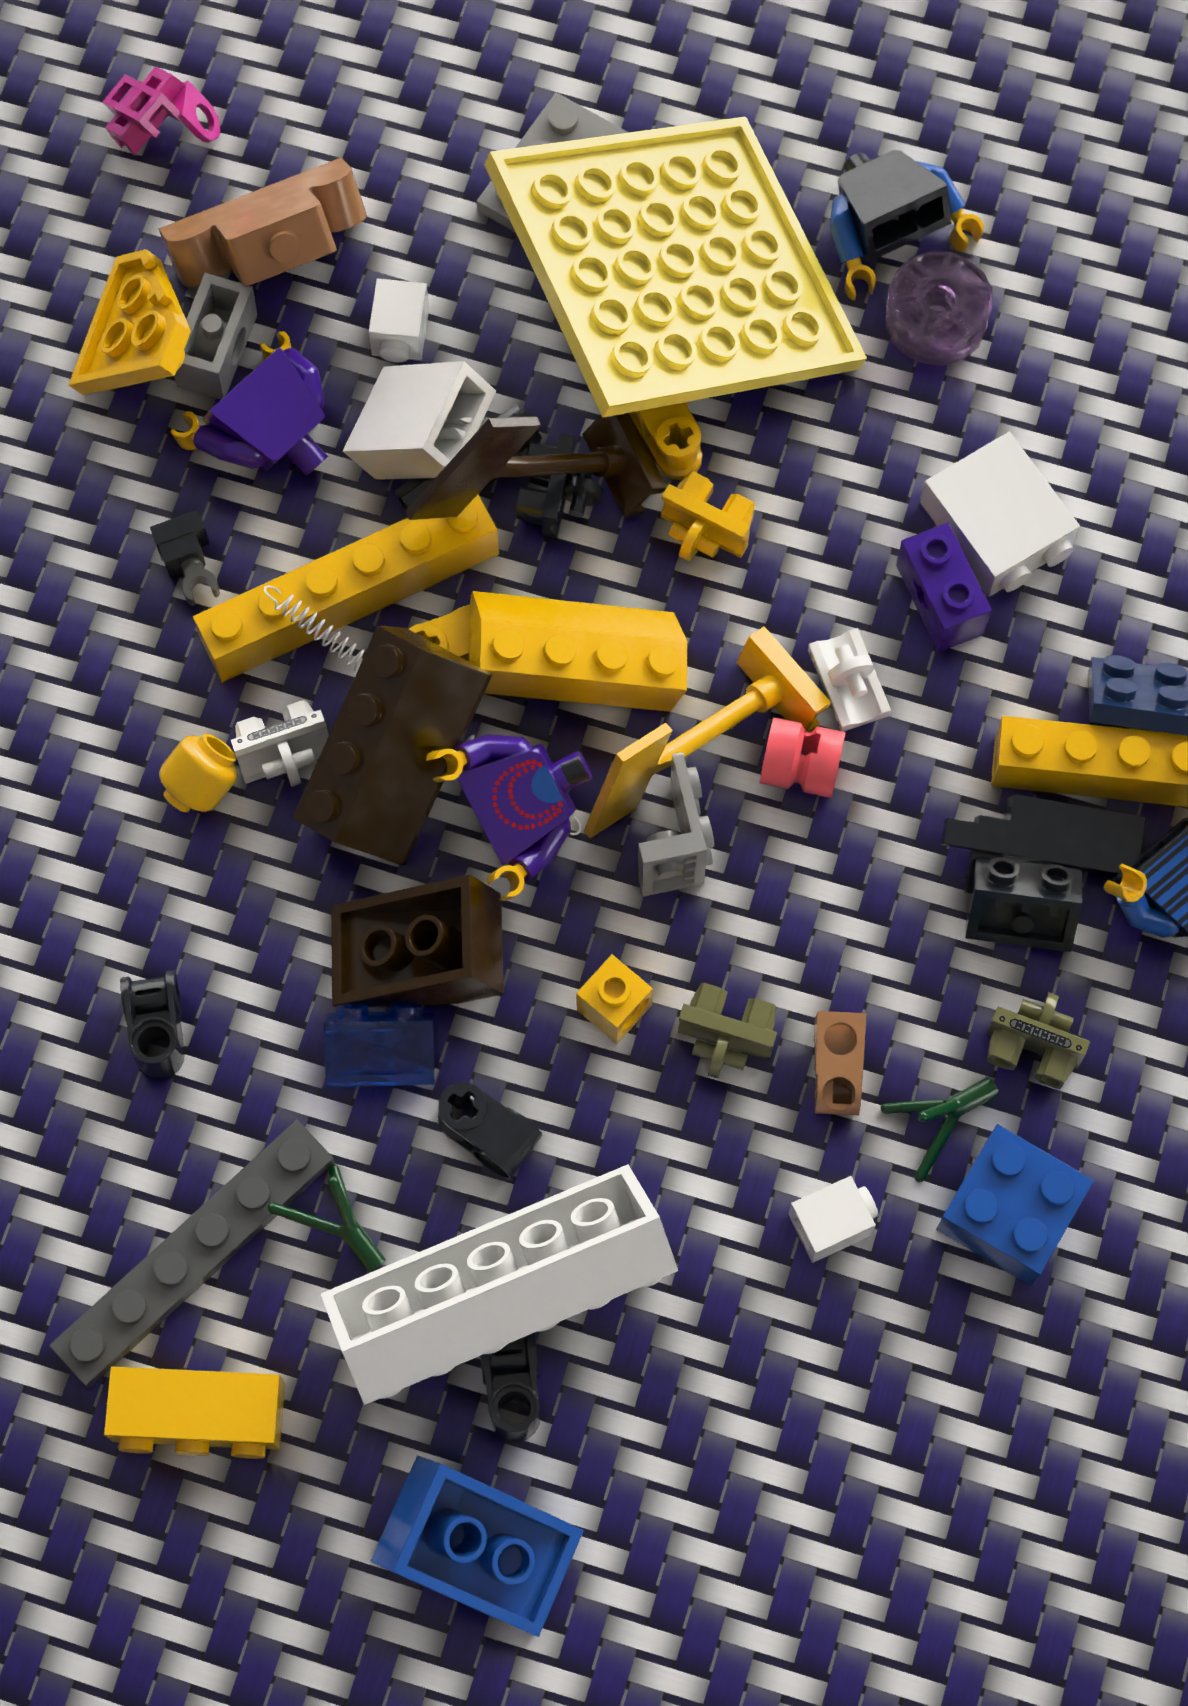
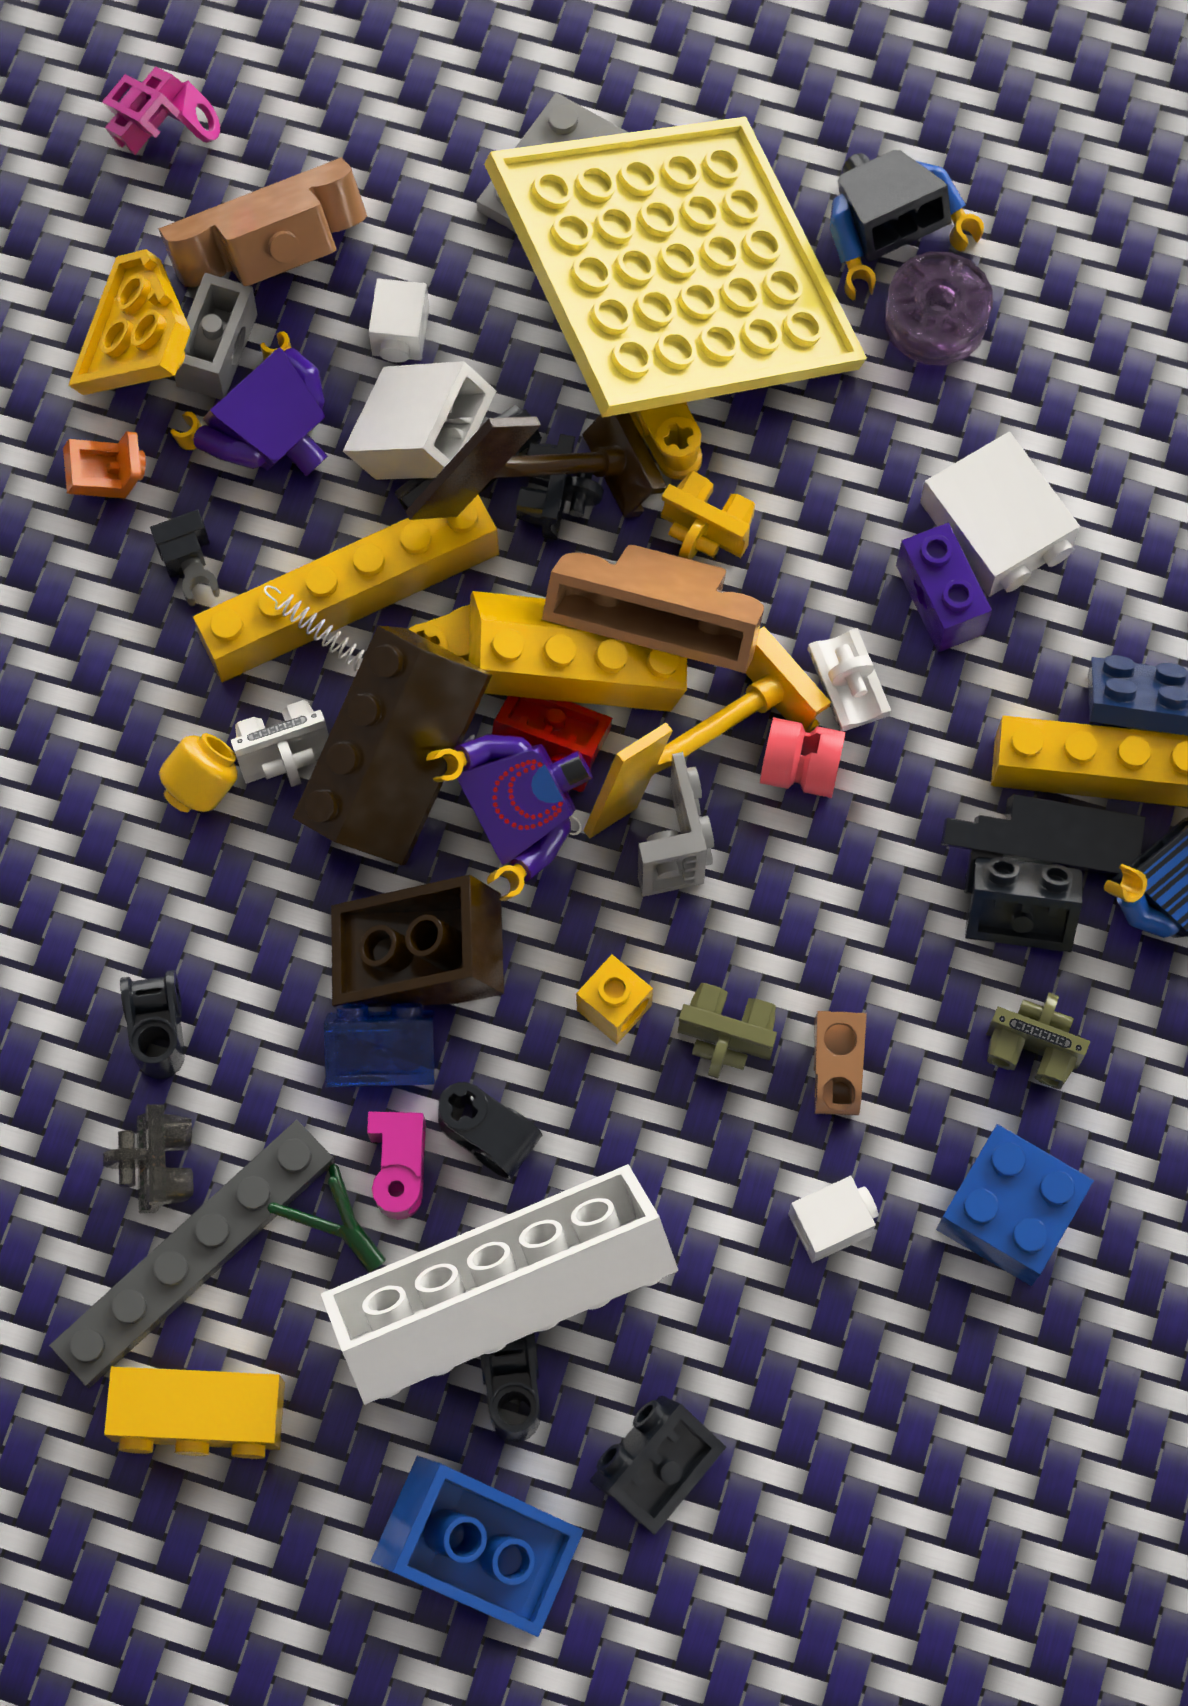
(103, 467): none -> orange bracket
(155, 1135): none -> clear smoke hips
(401, 1178): none -> dark pink leg
(556, 725): none -> red bracket
(656, 604): none -> medium nougat brick
(657, 1462): none -> black bracket
(953, 1107): dark green plant -> none

